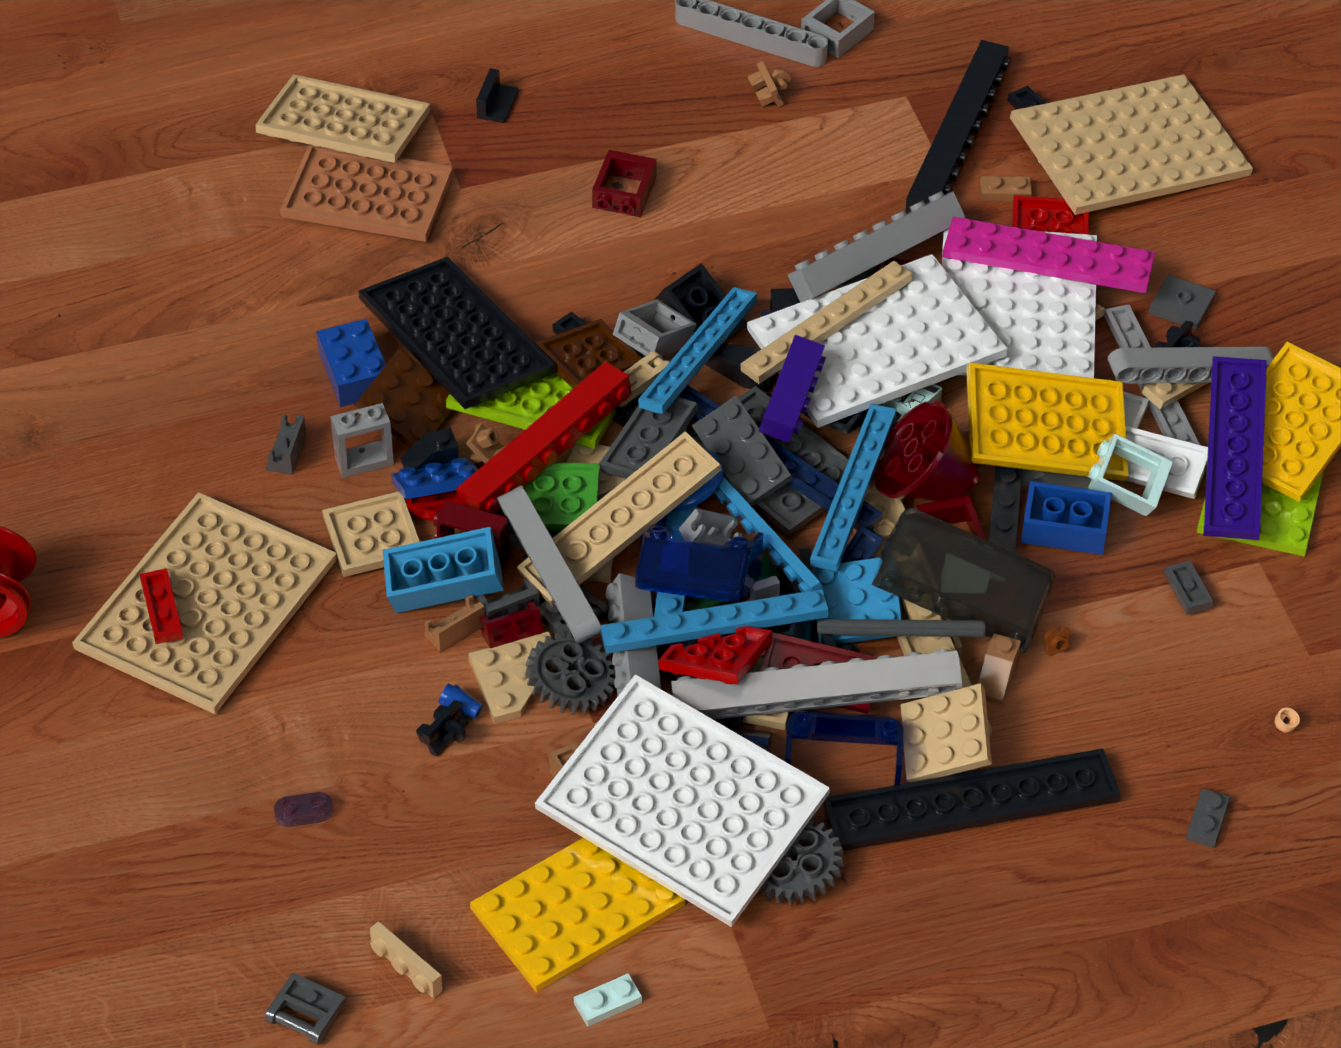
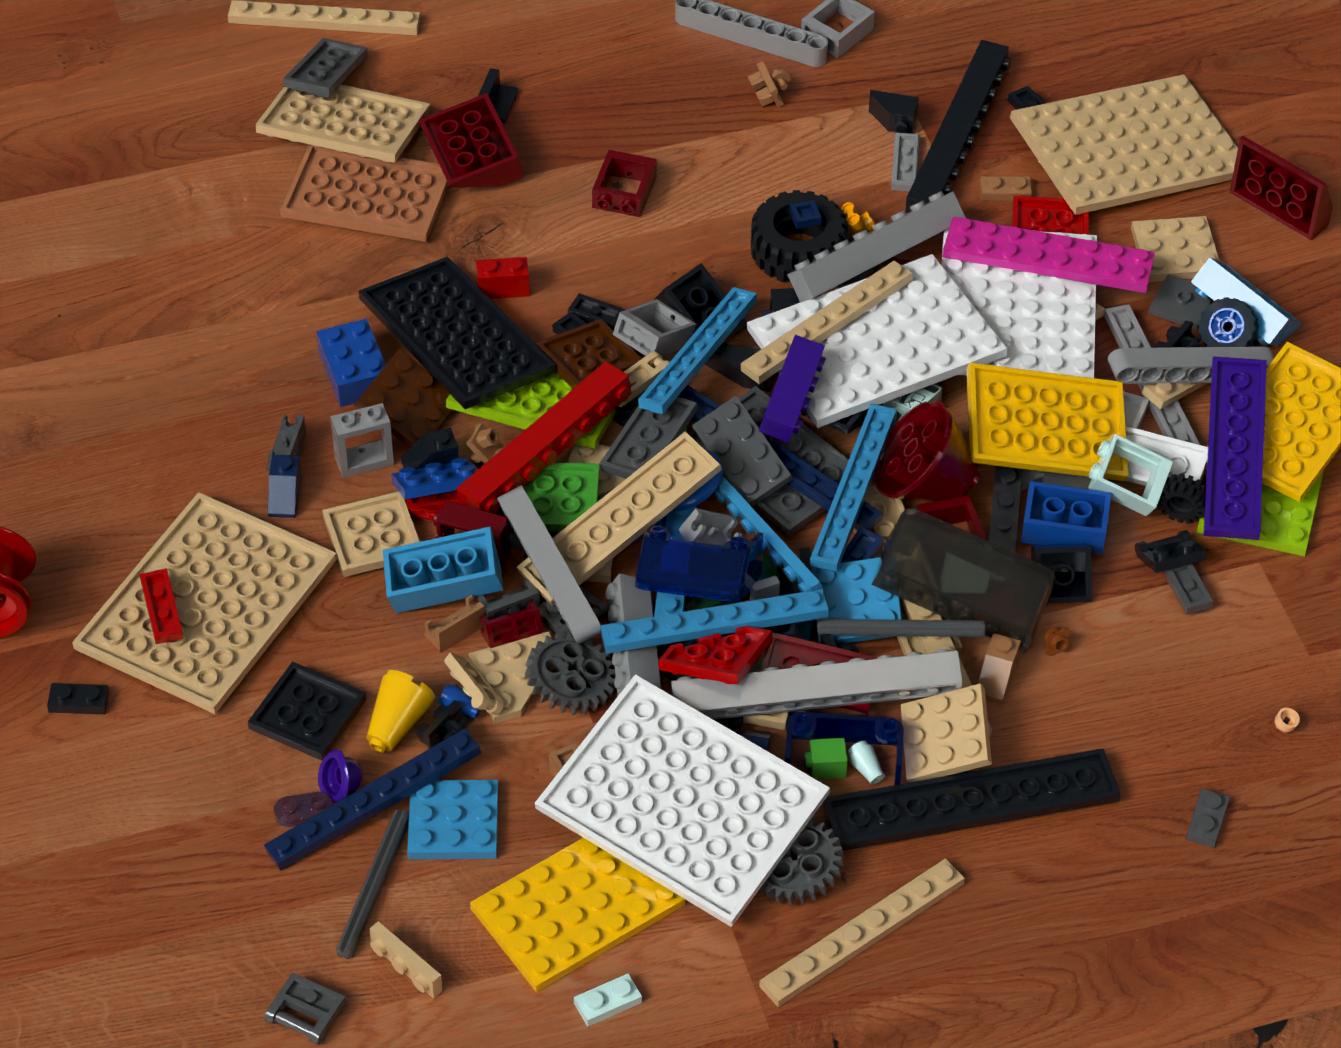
(78, 698): none -> black plate
(284, 486): none -> dark blue slope
(307, 710): none -> black plate
(324, 17): none -> tan plate
(325, 67): none -> dark grey plate
(339, 775): none -> dark purple hat
(372, 799): none -> dark blue plate
(372, 884): none -> dark grey axle
(397, 709): none -> yellow cone
(454, 820): none -> dark azure plate
(472, 145): none -> dark red slope
(474, 684): none -> tan plate
(503, 277): none -> red brick
(592, 309): none -> black plate
(773, 221): none -> black tyre
(805, 214): none -> dark blue plate
(826, 758): none -> bright green brick
(857, 222): none -> light orange plate
(861, 932): none -> tan plate
(865, 760): none -> light aqua cone
(894, 110): none -> black slope
(905, 161): none -> light grey tile
(1071, 569): none -> black slope
(1170, 552): none -> black plate
(1178, 245): none -> tan plate
(1182, 509): none -> black tyre
(1220, 280): none -> slope
(1230, 312): none -> black wheel
(1280, 189): none -> dark red slope

